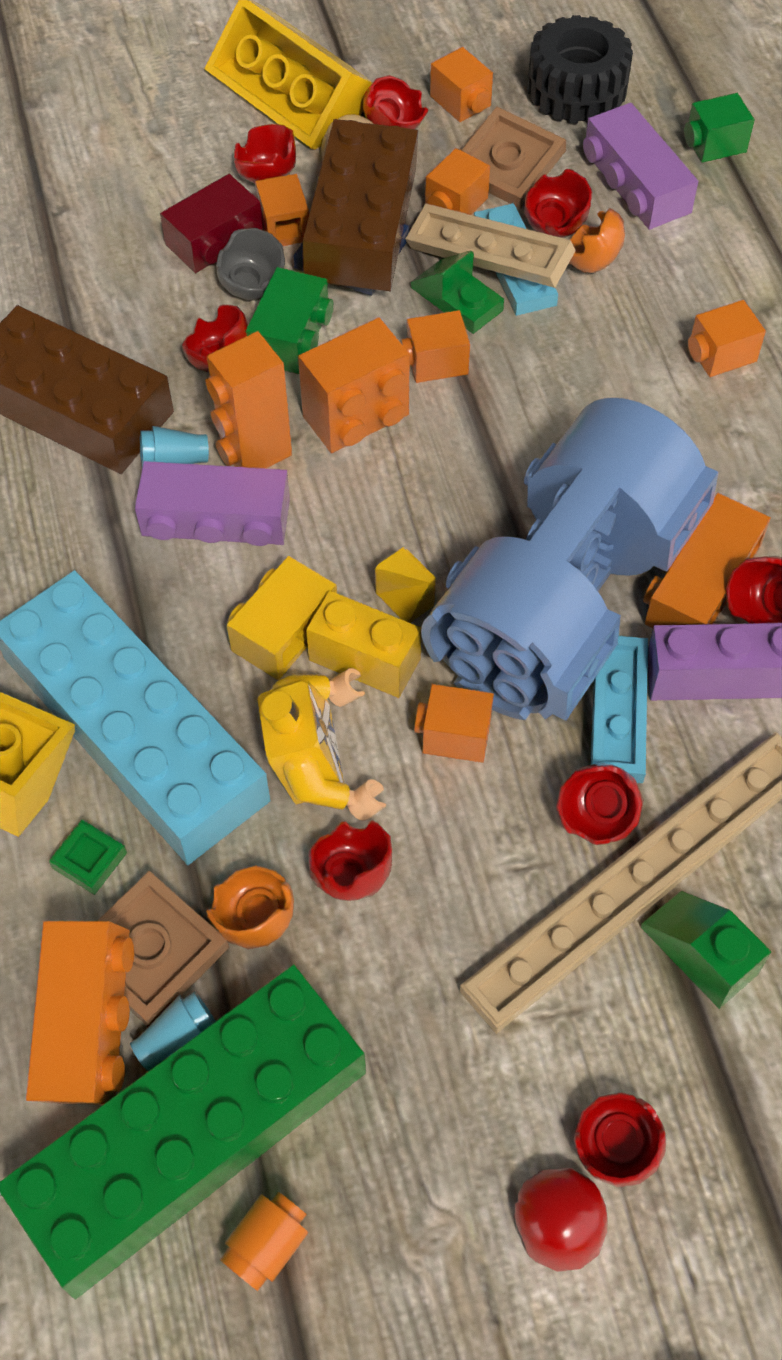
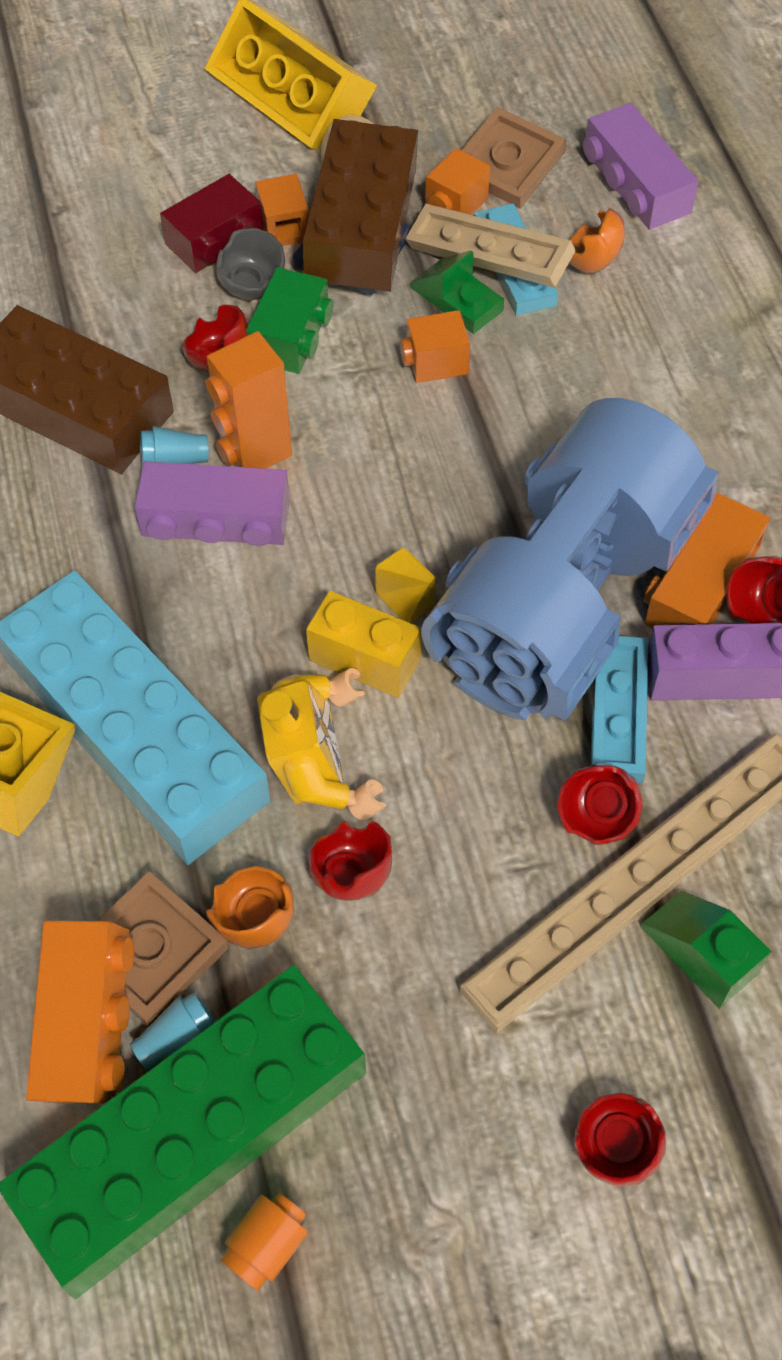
(88, 857): green tile -> none
(267, 154): red hair -> none
(274, 621): yellow brick -> none
(355, 385): orange brick -> none
(393, 103): red hair -> none
(455, 722): orange brick -> none
(461, 84): orange brick -> none
(558, 204): red hair -> none
(561, 1218): red hair -> none
(579, 68): black tyre -> none
(719, 127): green brick -> none
(726, 338): orange brick -> none

